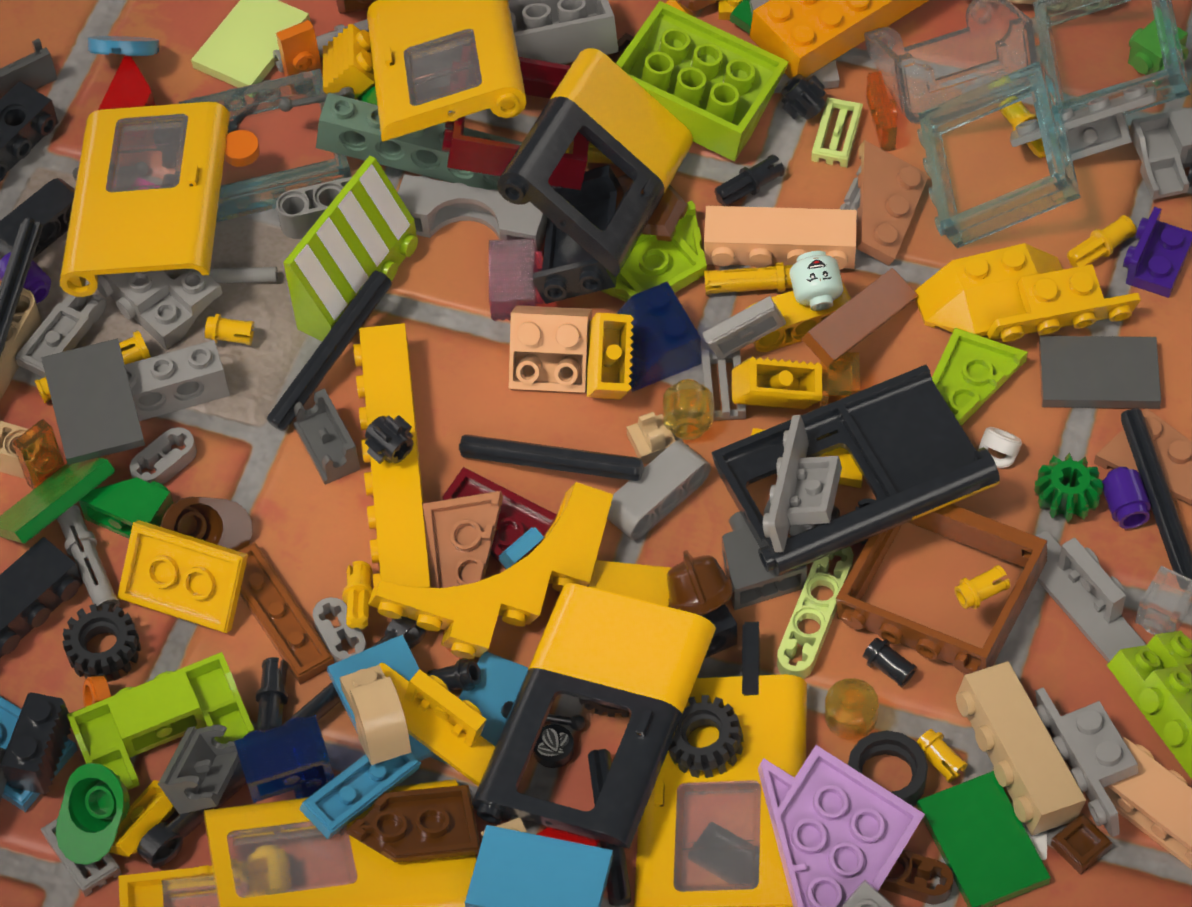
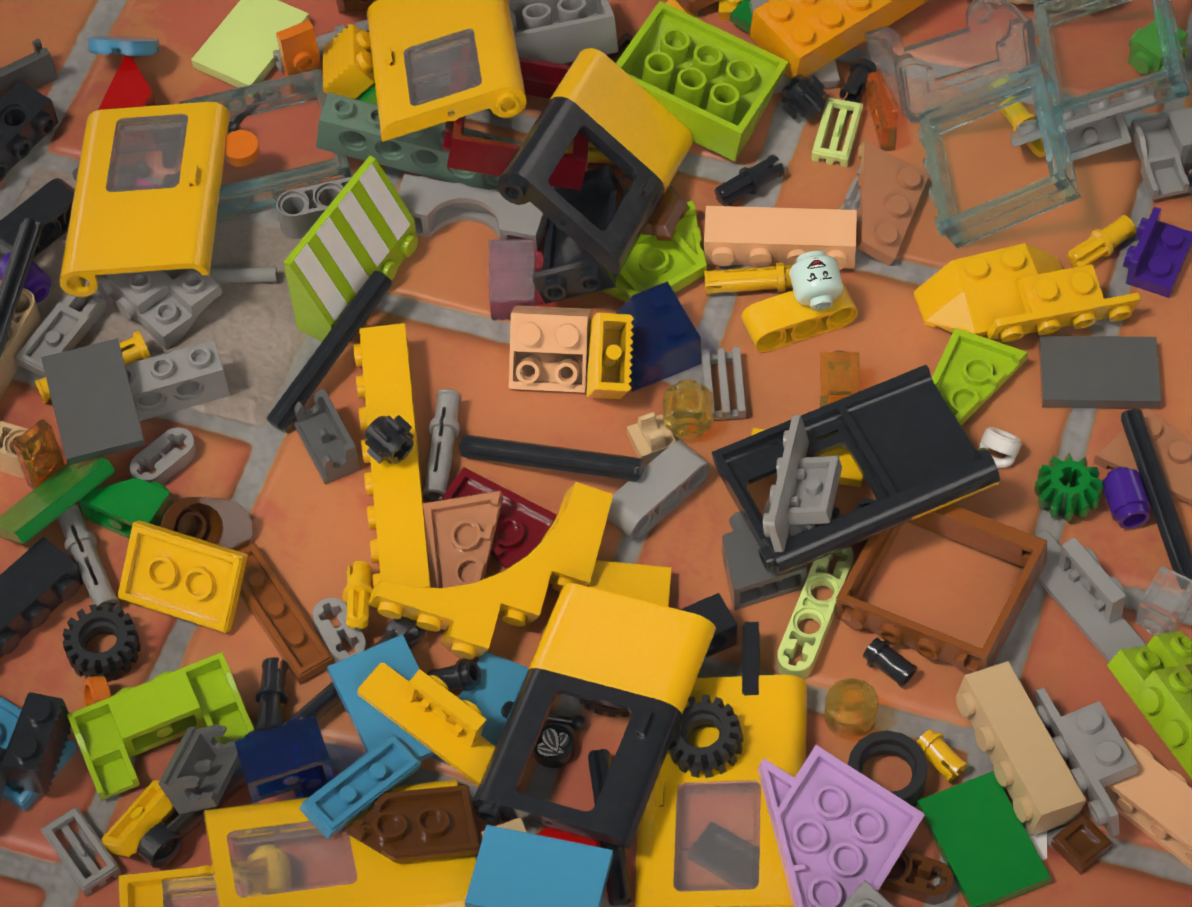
(91, 813): green piece -> none
(229, 330): yellow pin -> none
(287, 104): dark grey hinge -> none
(377, 714): tan brick -> none
(444, 430): none -> light grey pin
(520, 547): dark azure tile -> none
(698, 585): reddish brown piece -> none
(744, 328): light grey tile -> none
(777, 383): yellow brick -> none
(857, 80): none -> black pin
(859, 317): dark orange tile -> none
(973, 591): yellow pin -> none

